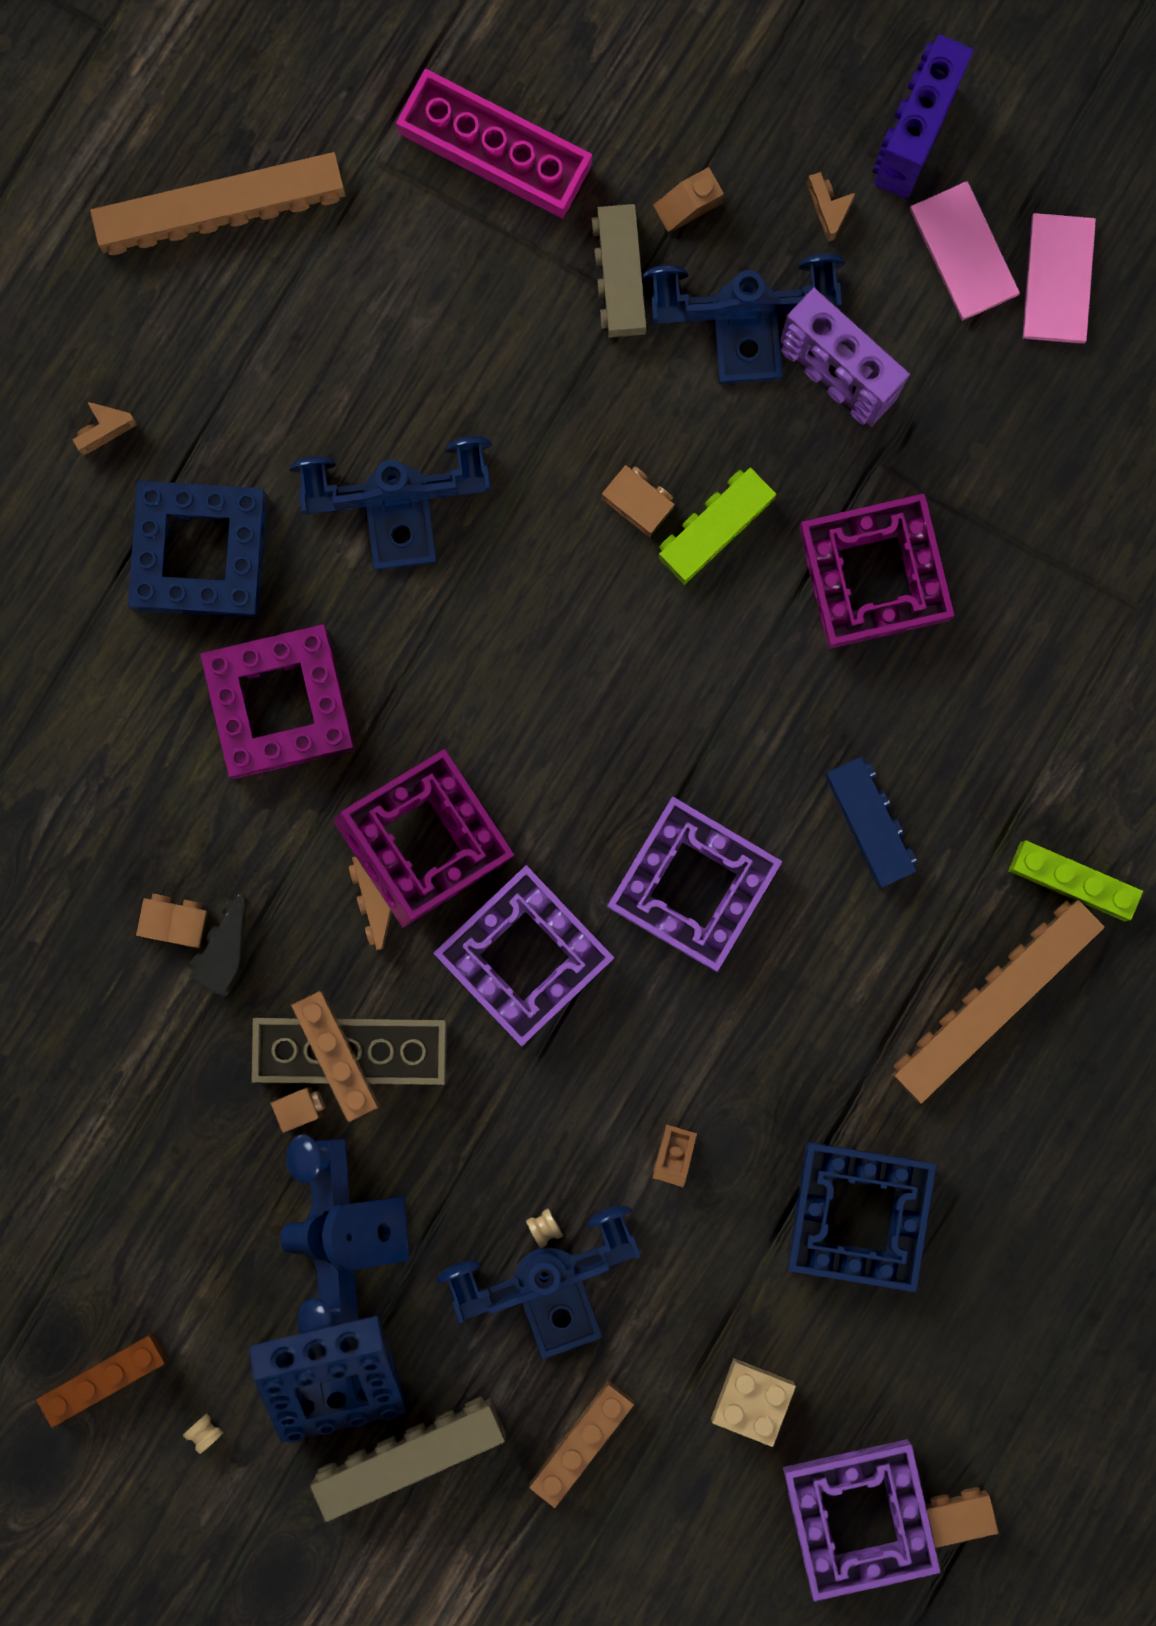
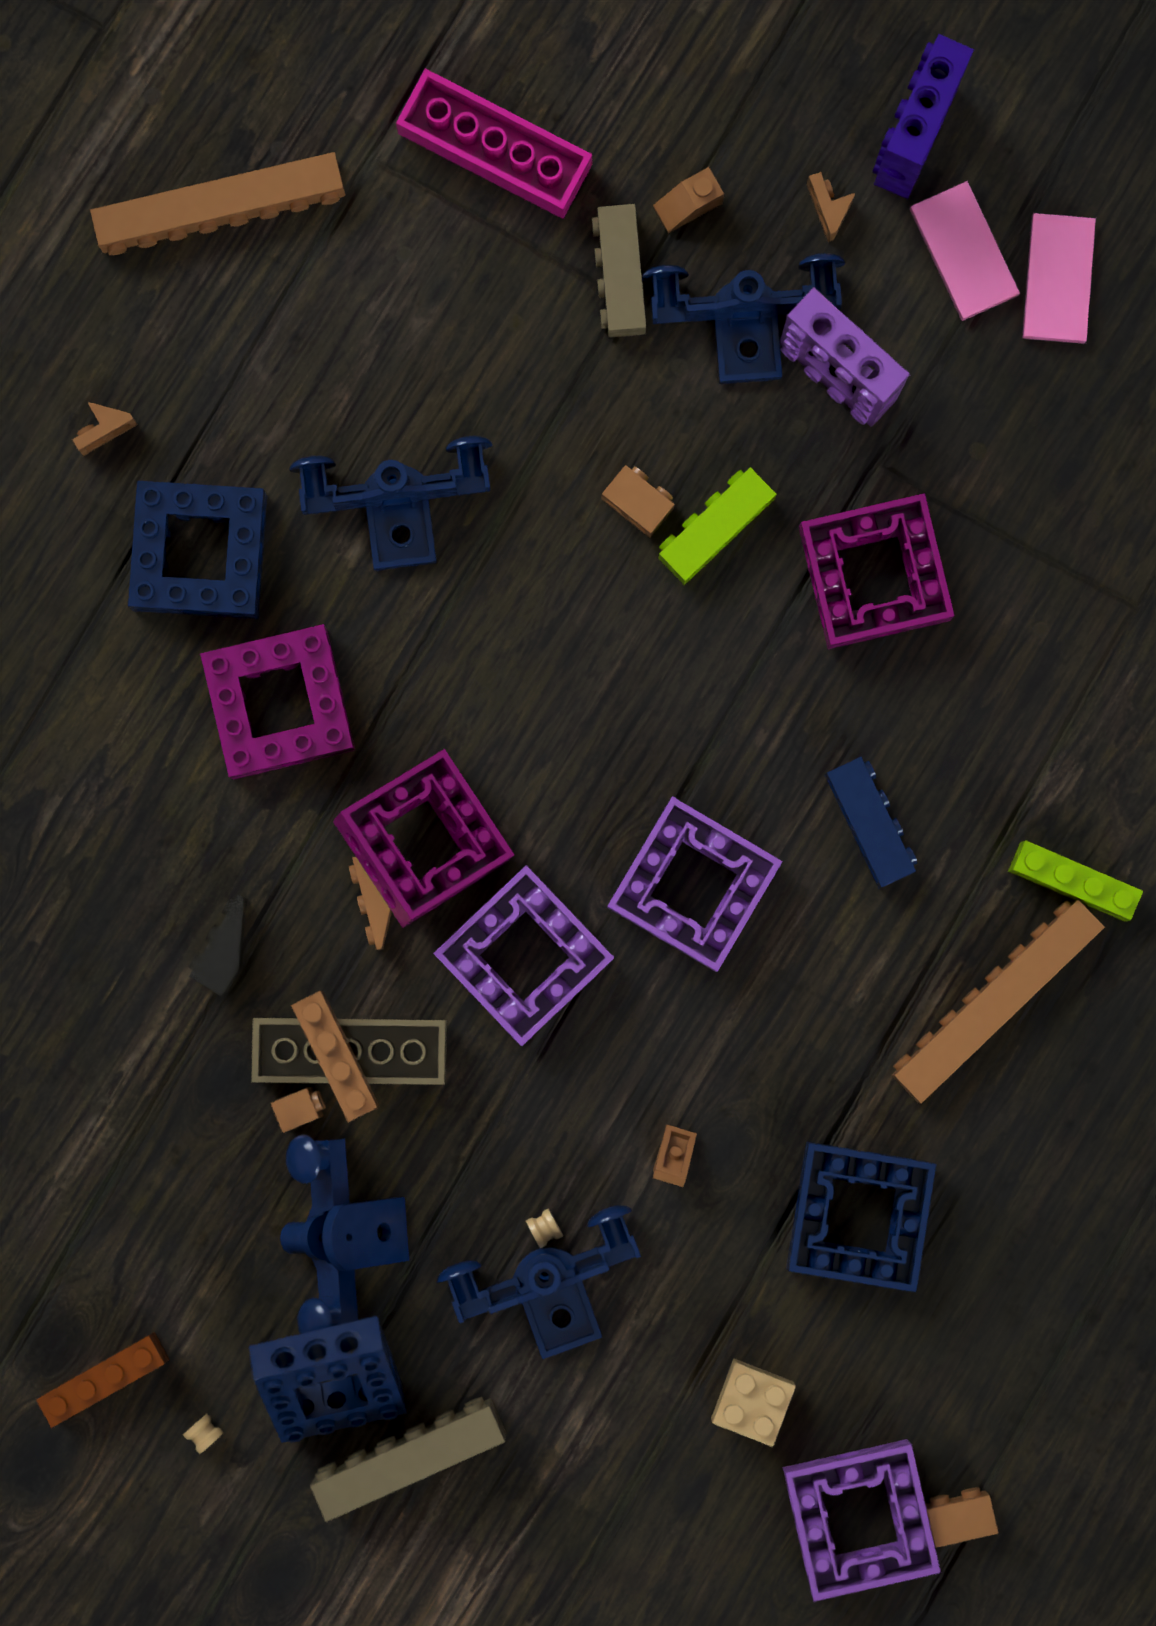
(172, 922): medium nougat brick -> none
(581, 1444): medium nougat brick -> none

